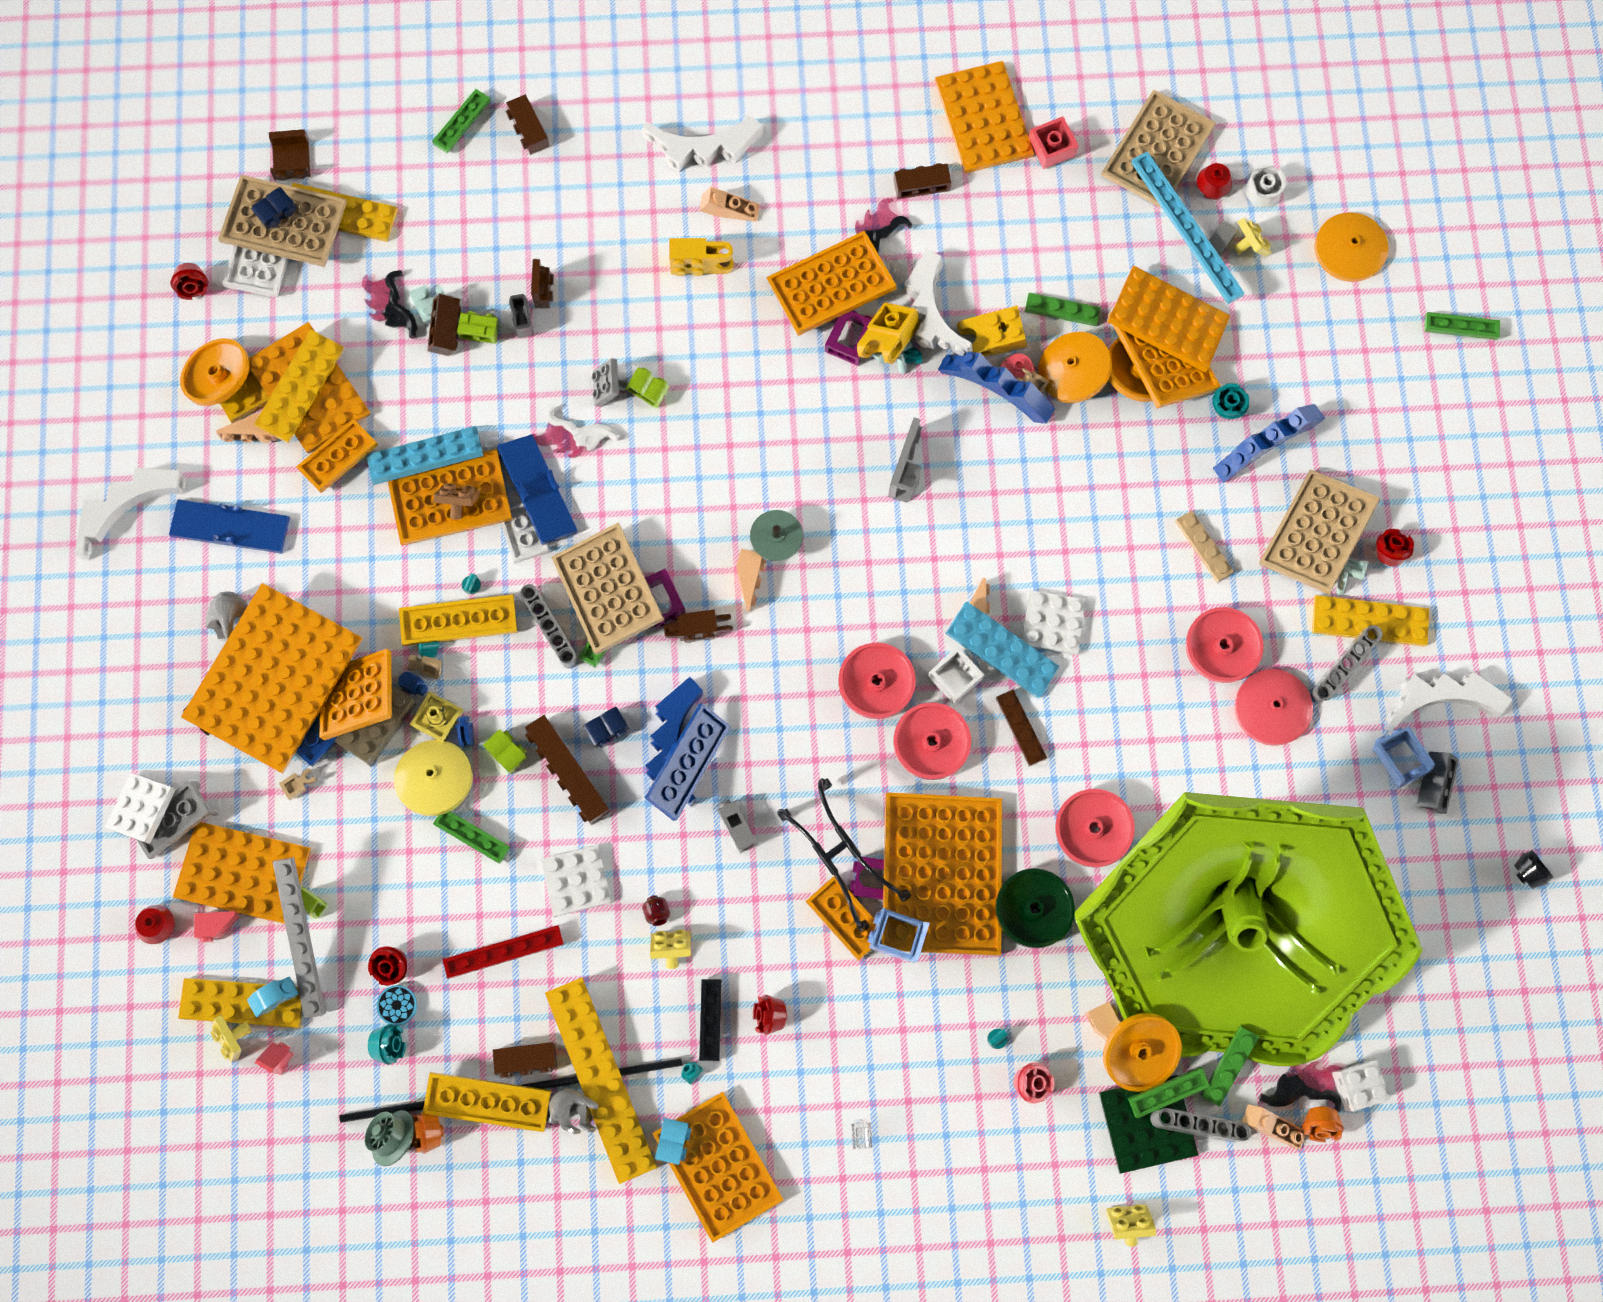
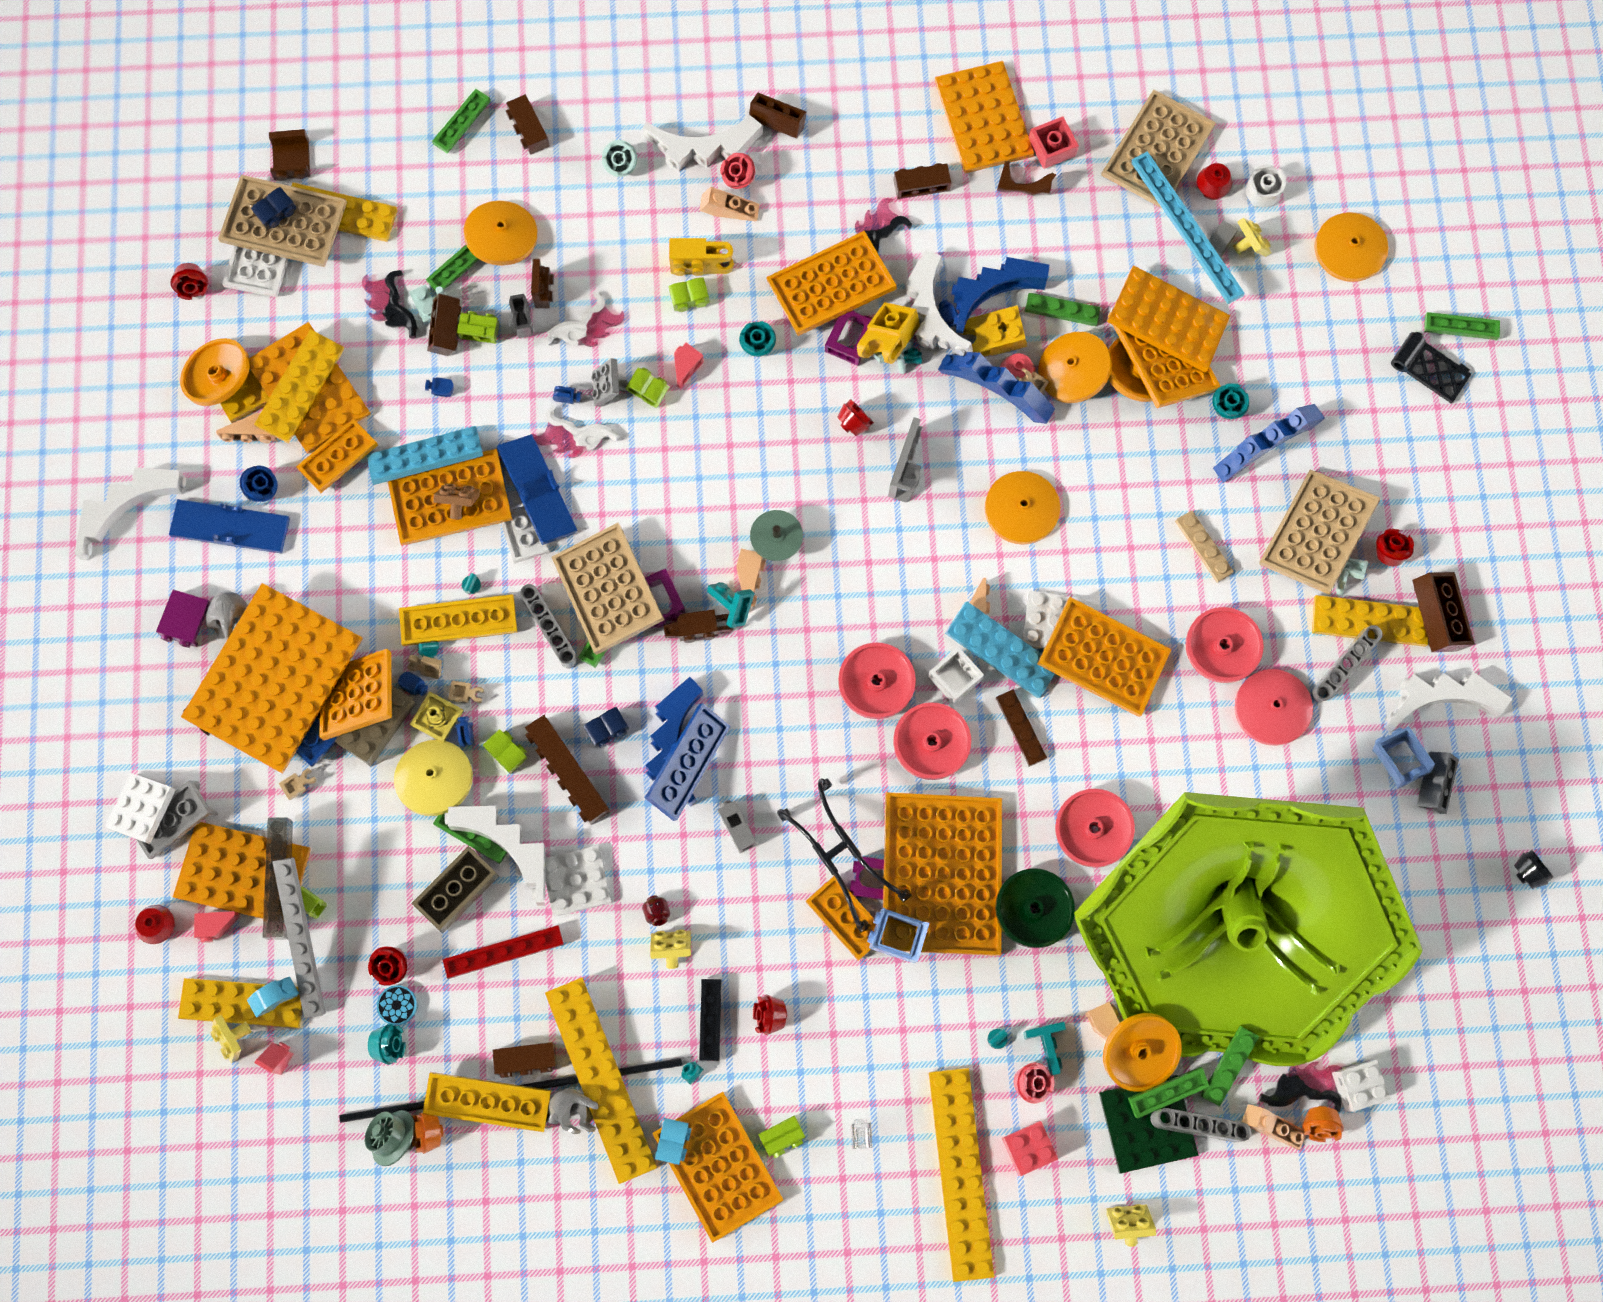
(182, 618): none -> magenta panel
(258, 483): none -> blue cone
(277, 847): none -> clear smoke brick
(438, 900): none -> dark tan brick
(440, 387): none -> blue arm
(452, 269): none -> bright green plate
(462, 692): none -> tan plate
(484, 822): none -> white arch
(500, 233): none -> light orange dish
(566, 395): none -> blue arm
(590, 326): none -> piece
(619, 158): none -> light aqua cone
(686, 363): none -> coral slope
(689, 294): none -> lime brick
(736, 602): none -> teal bracket
(738, 170): none -> coral cone
(757, 338): none -> teal cone
(777, 115): none -> reddish brown brick
(782, 1136): none -> lime brick
(854, 418): none -> red cone
(947, 312): none -> blue arm
(961, 1175): none -> yellow plate
(1007, 184): none -> reddish brown animal
(1012, 276): none -> blue arch
(1018, 522): none -> light orange dish
(1029, 1148): none -> coral brick
(1049, 1044): none -> teal bracket
(1104, 656): none -> light orange plate
(1408, 358): none -> black piece
(1443, 612): none -> reddish brown brick

